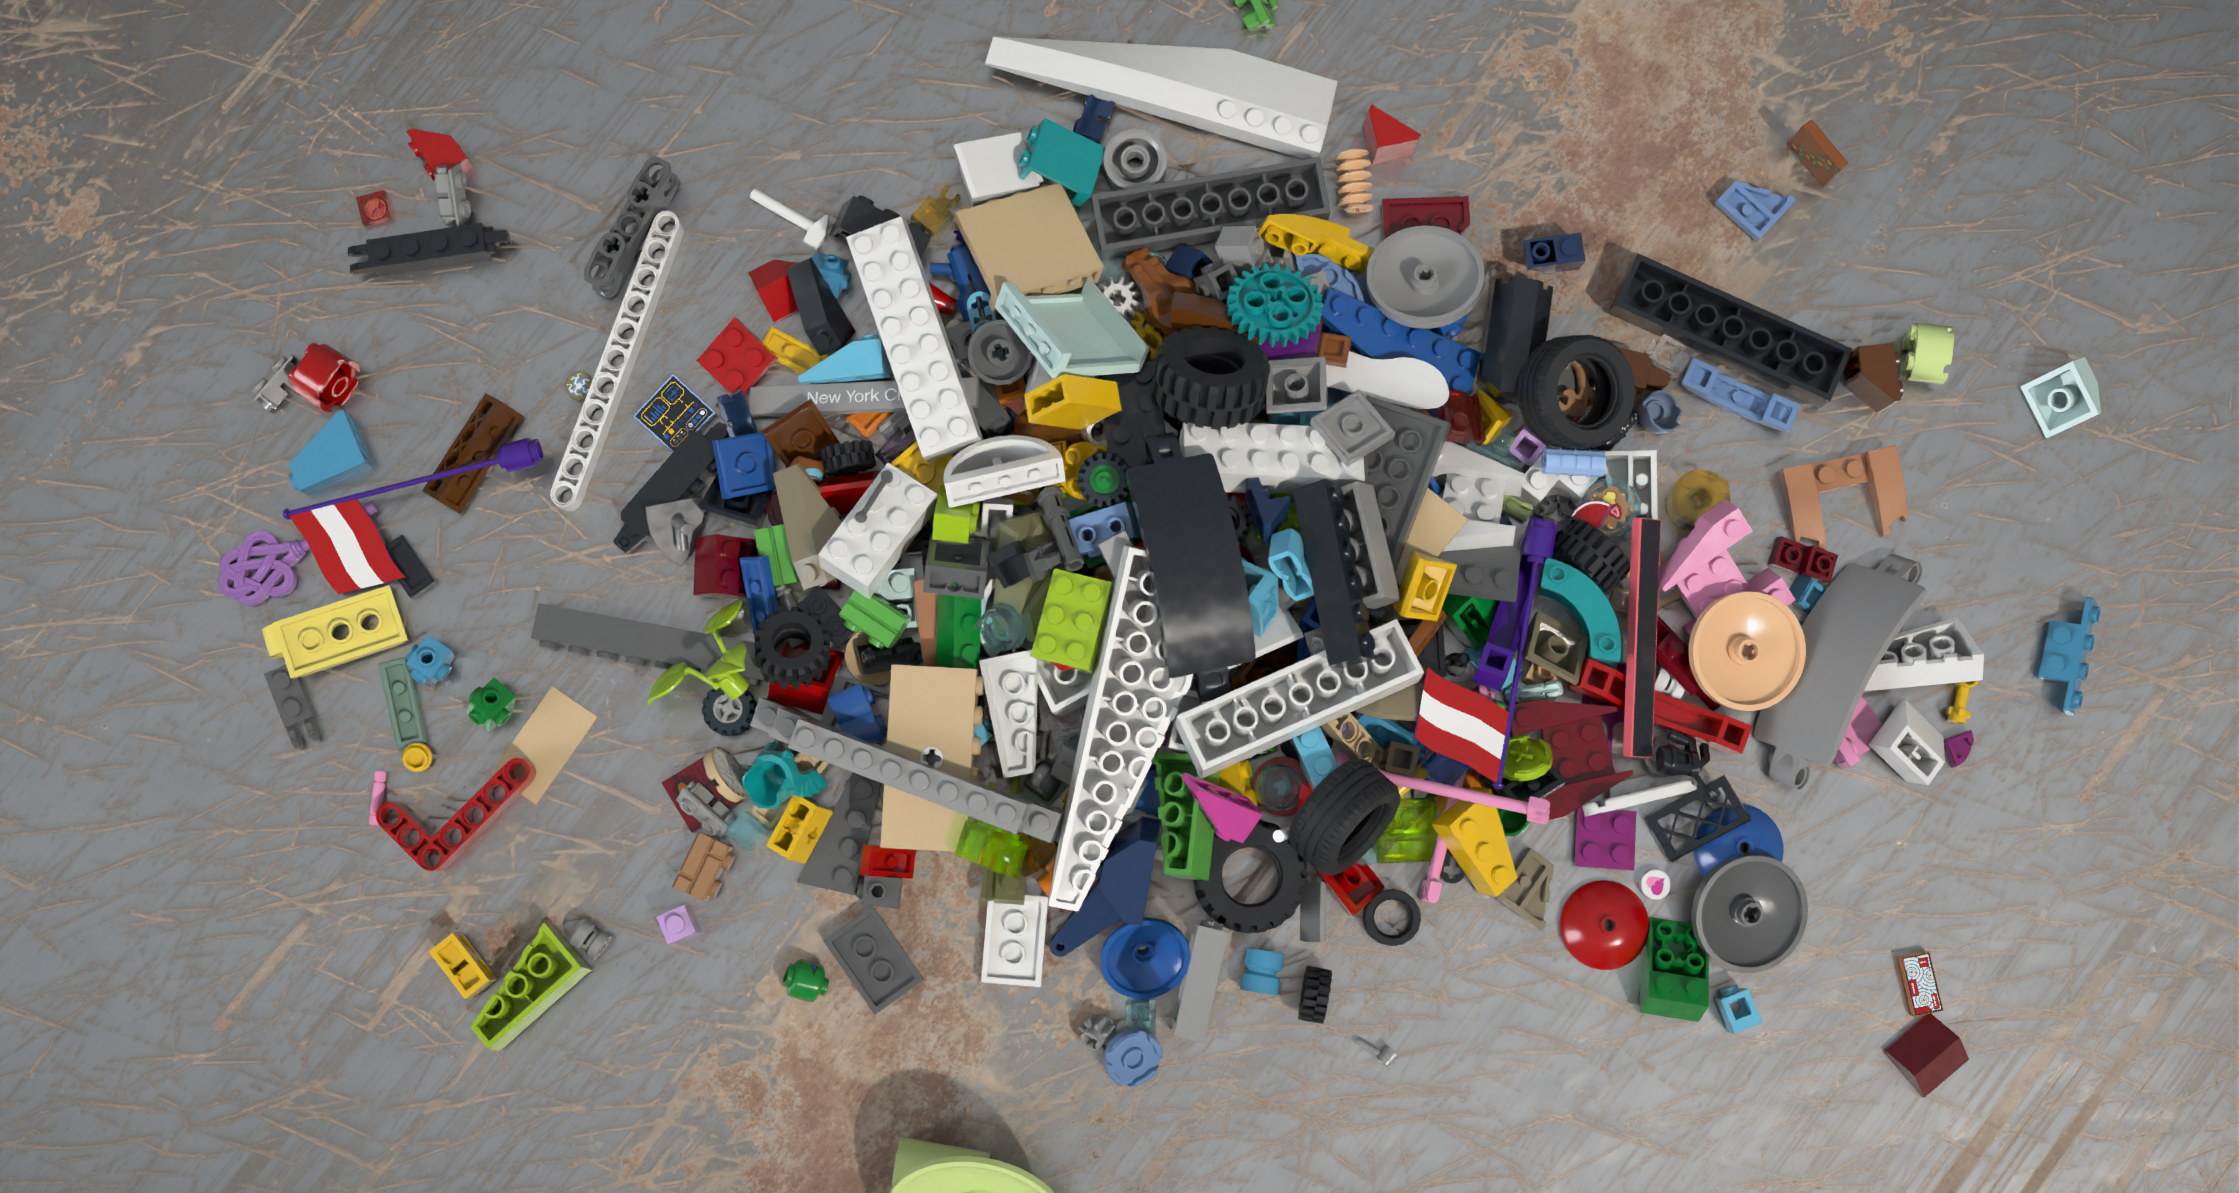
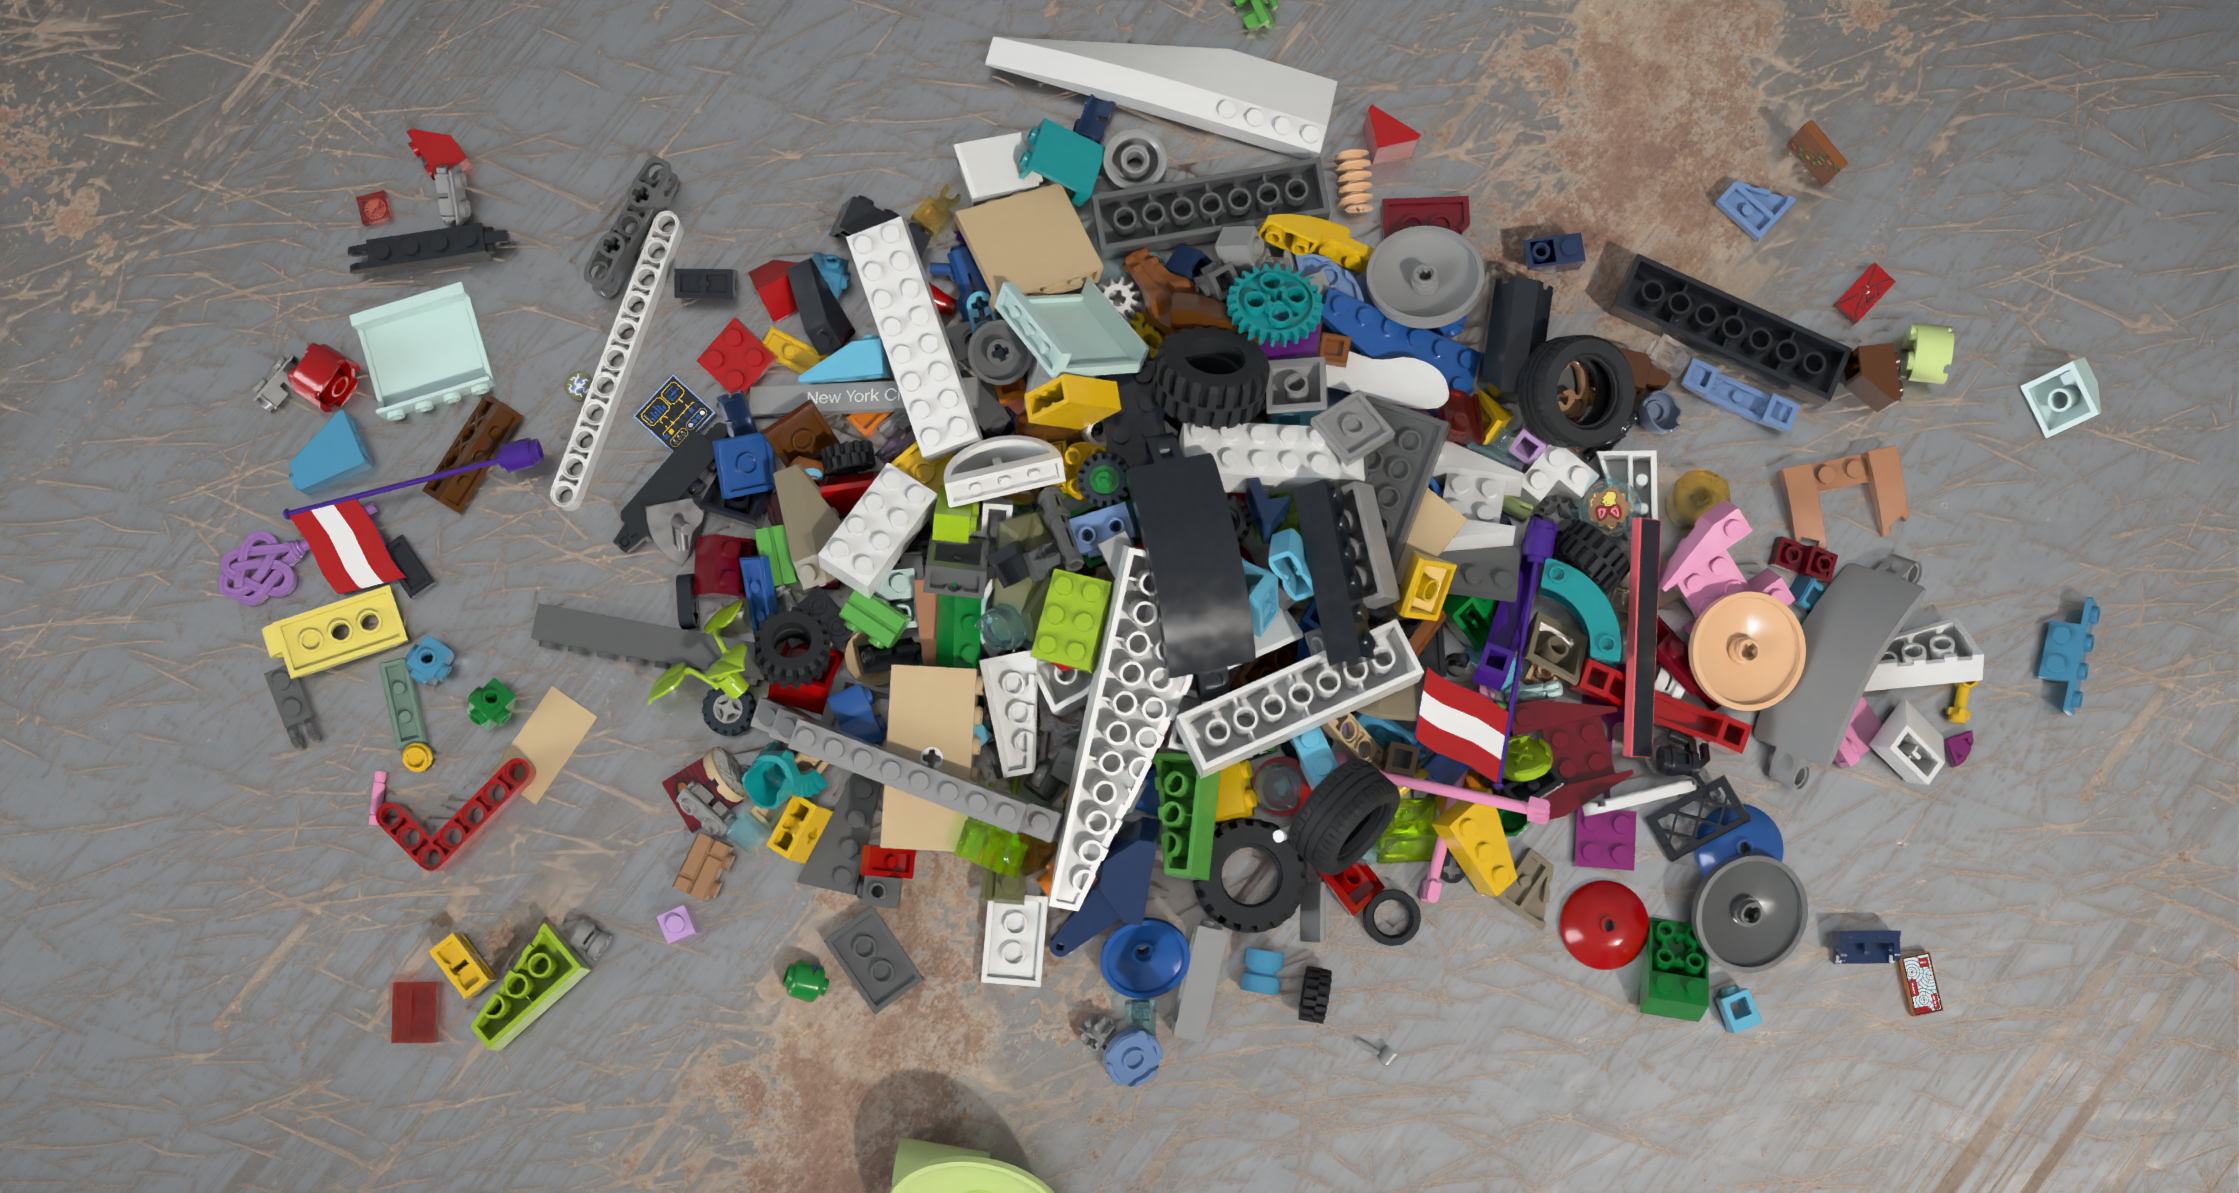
(415, 1012): none -> clear red plate
(424, 351): none -> light aqua panel
(686, 602): none -> black beam
(705, 283): none -> black hinge
(816, 231): white piece -> none
(886, 477): dark grey hinge -> none
(1228, 811): dark pink slope -> none
(1573, 462): light blue axle -> none
(1592, 512): red tile -> none
(1654, 884): white tile -> none
(1864, 293): none -> red tile
(1866, 946): none -> dark blue hinge
(1927, 1054): dark red slope -> none

